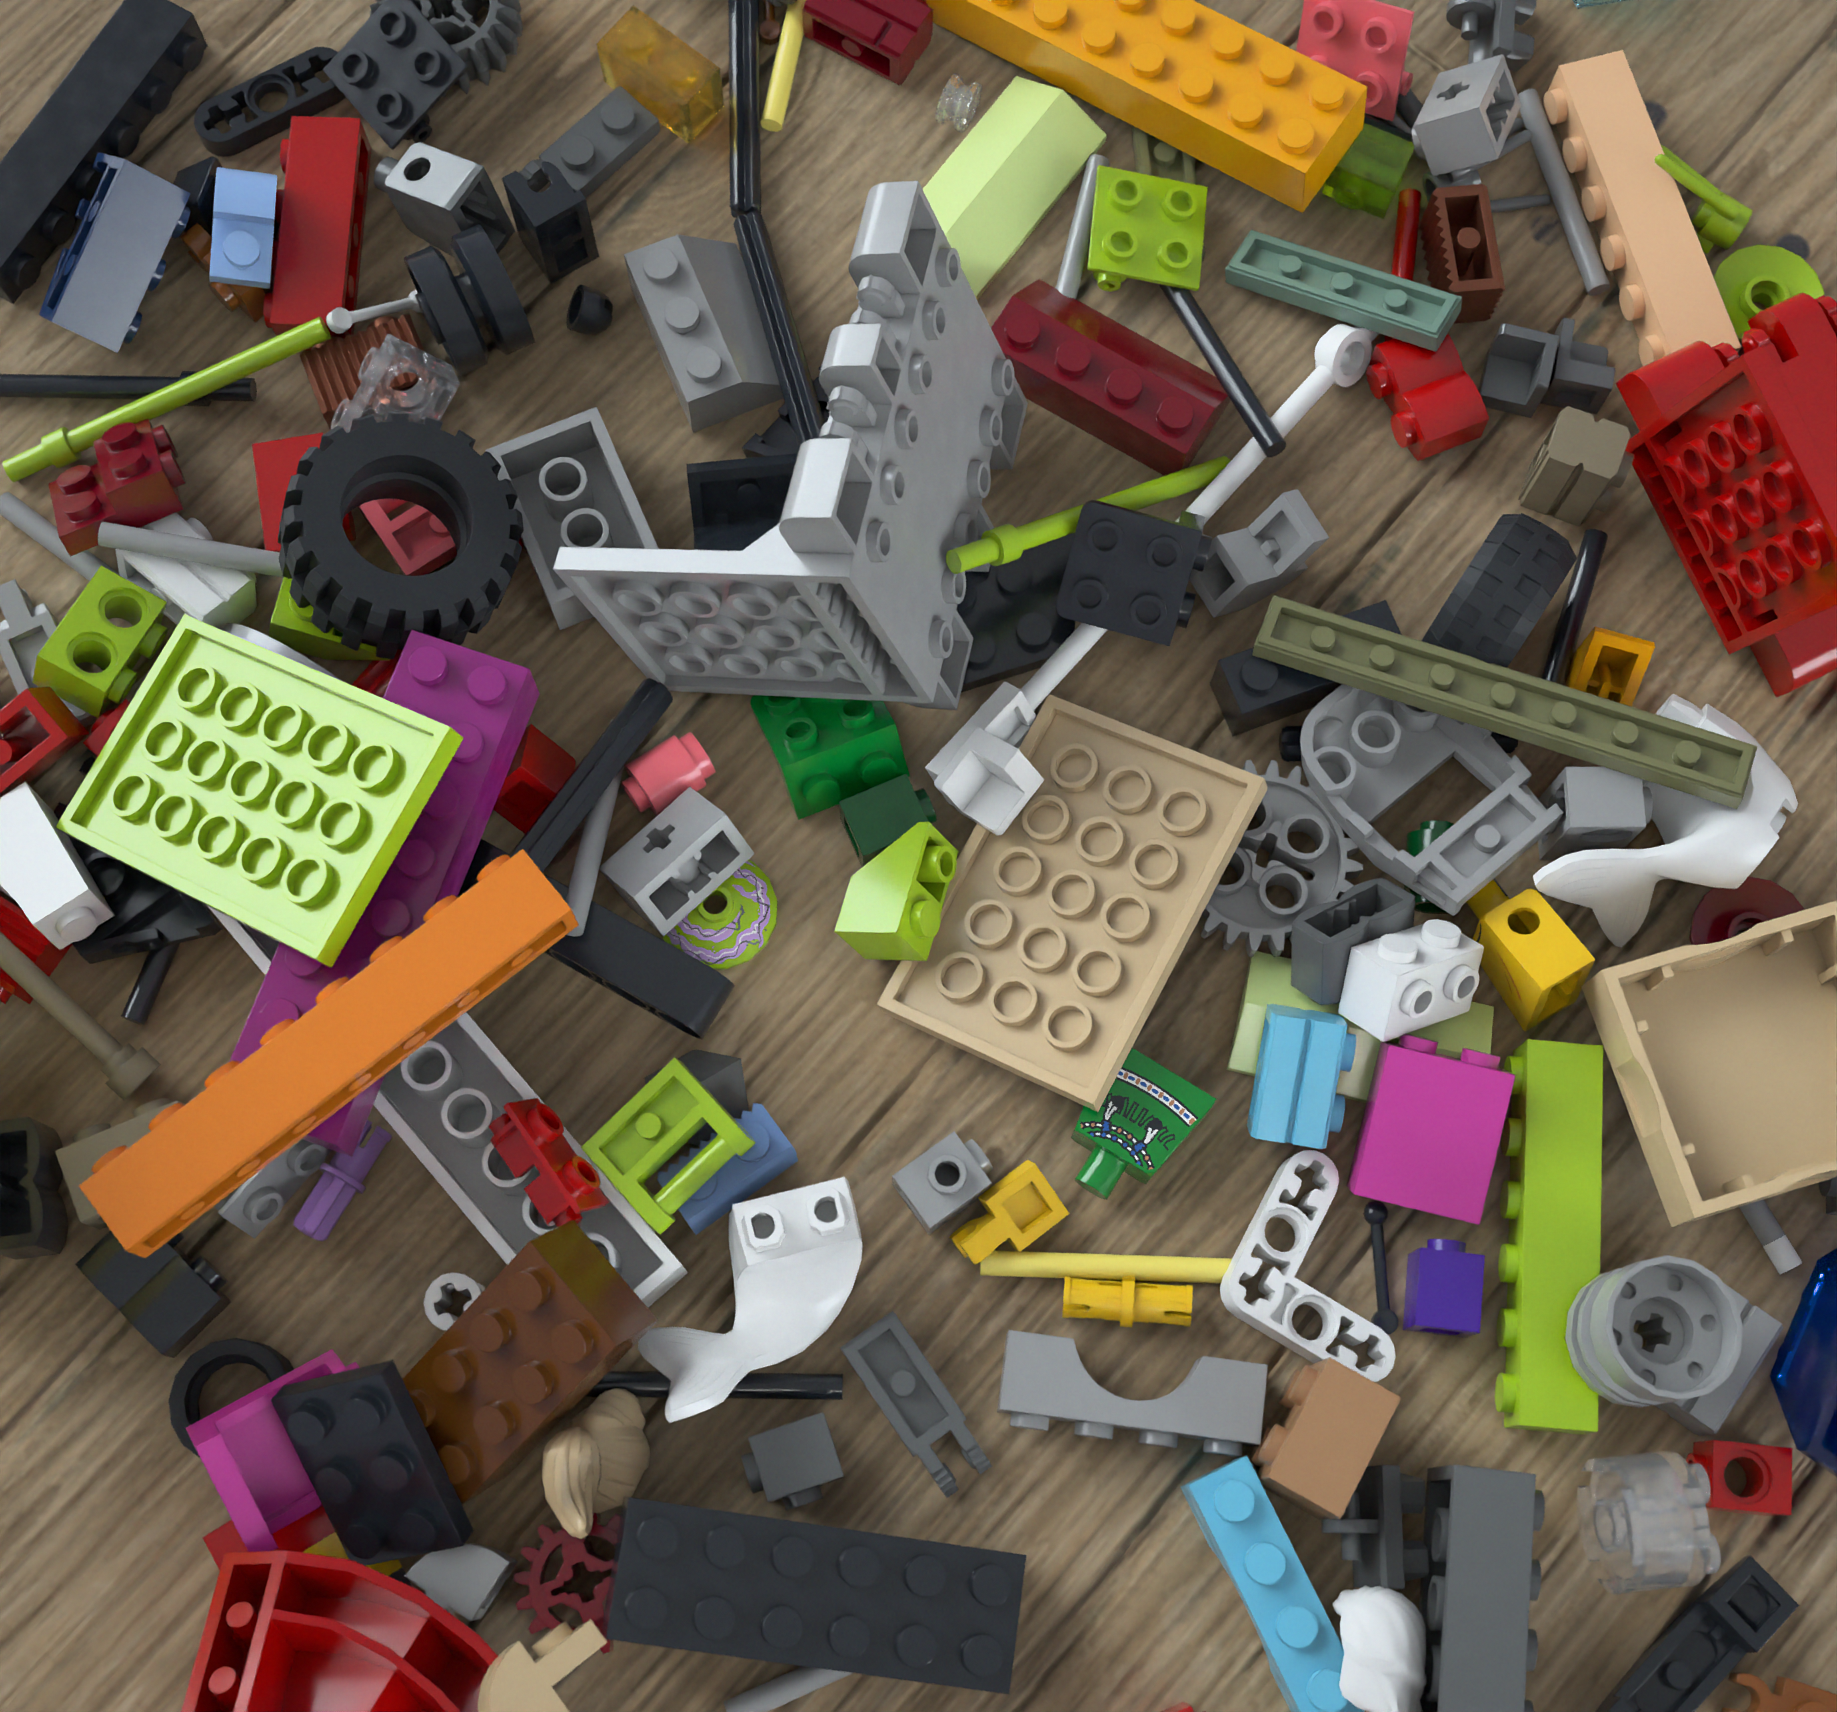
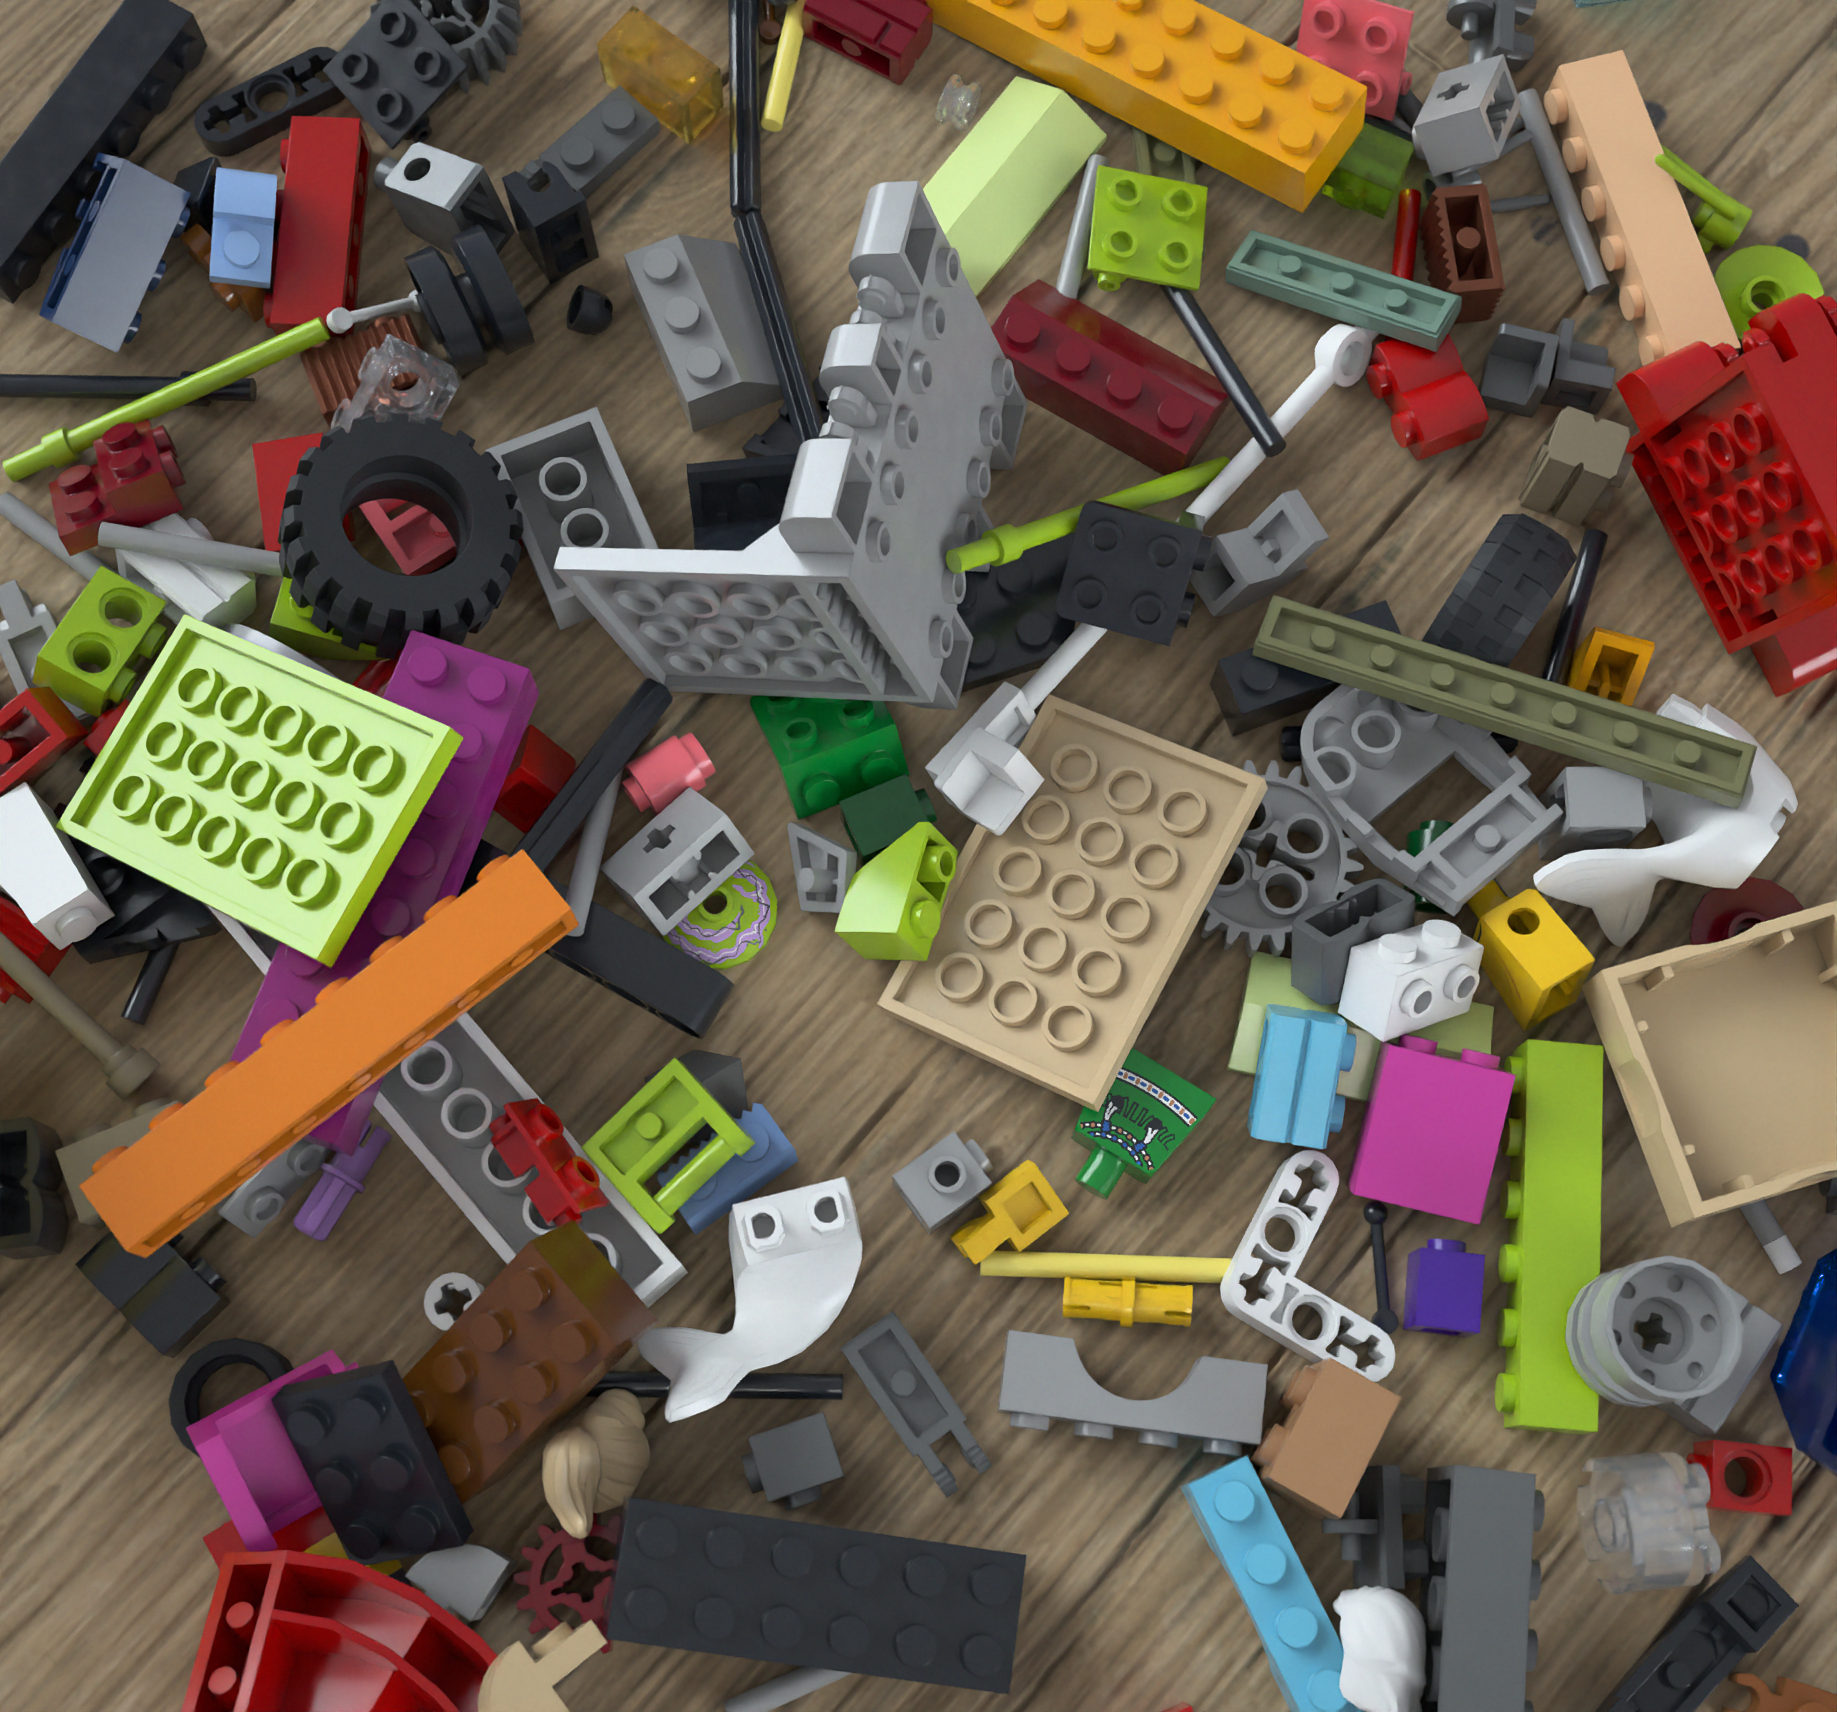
(820, 868): none -> light grey piece

